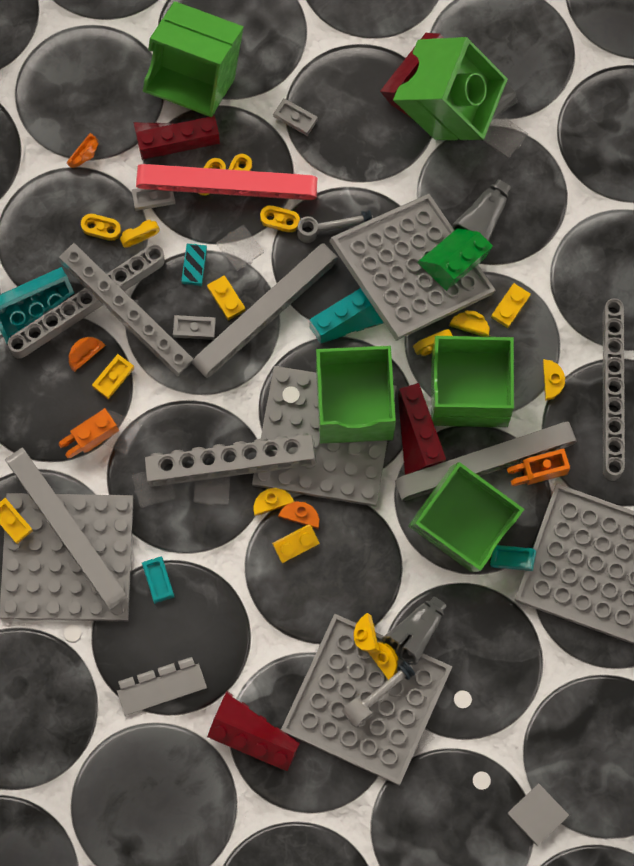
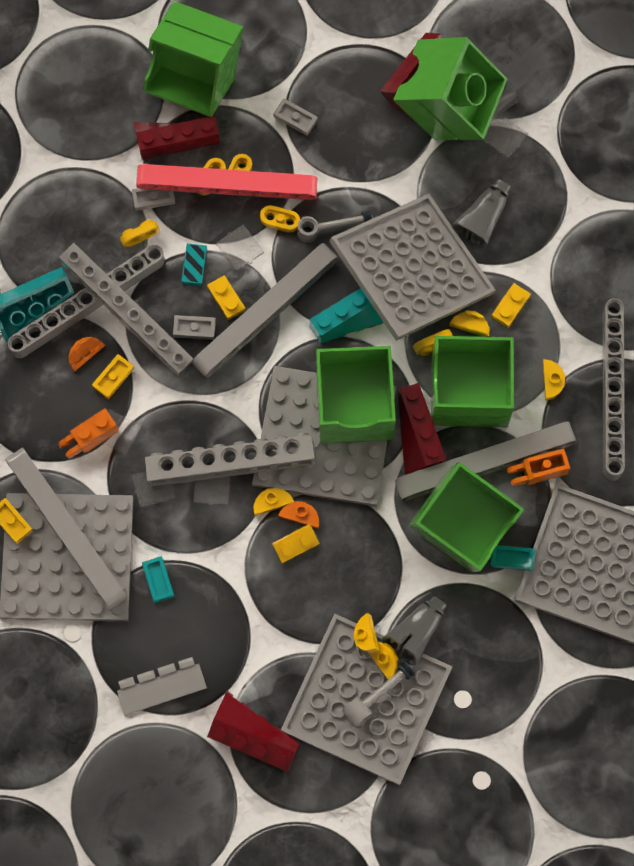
(84, 152): orange plate -> none
(101, 228): yellow plate -> none
(291, 394): white sticker -> none
(455, 256): green slope -> none
(538, 814): light grey tile -> none

